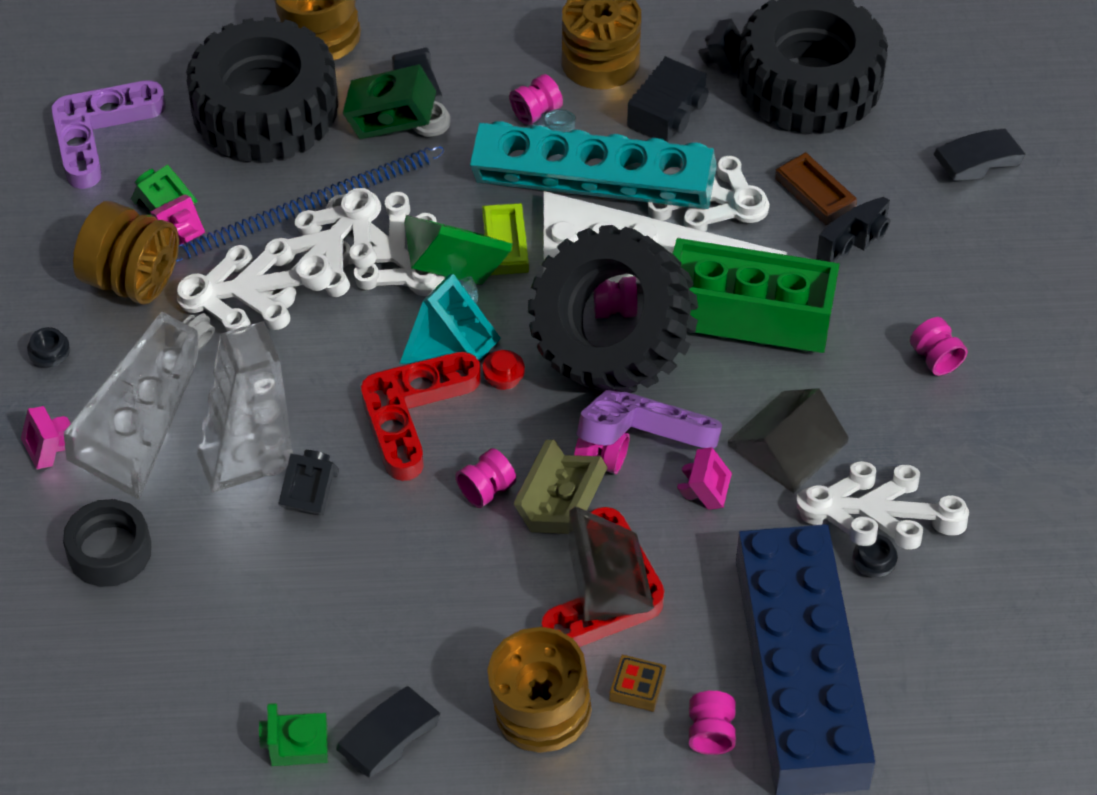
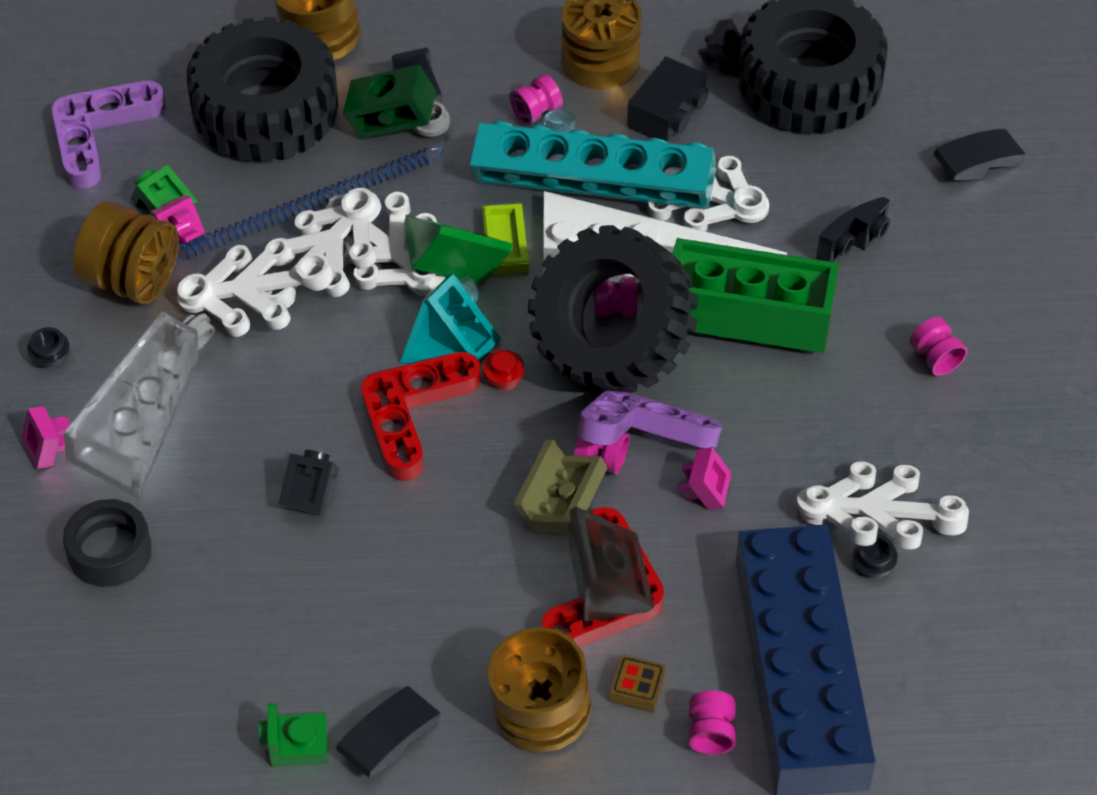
(247, 413): clear wedge -> none
(485, 478): dark pink wheel -> none
(791, 437): clear smoke slope -> none
(815, 188): reddish brown tile -> none

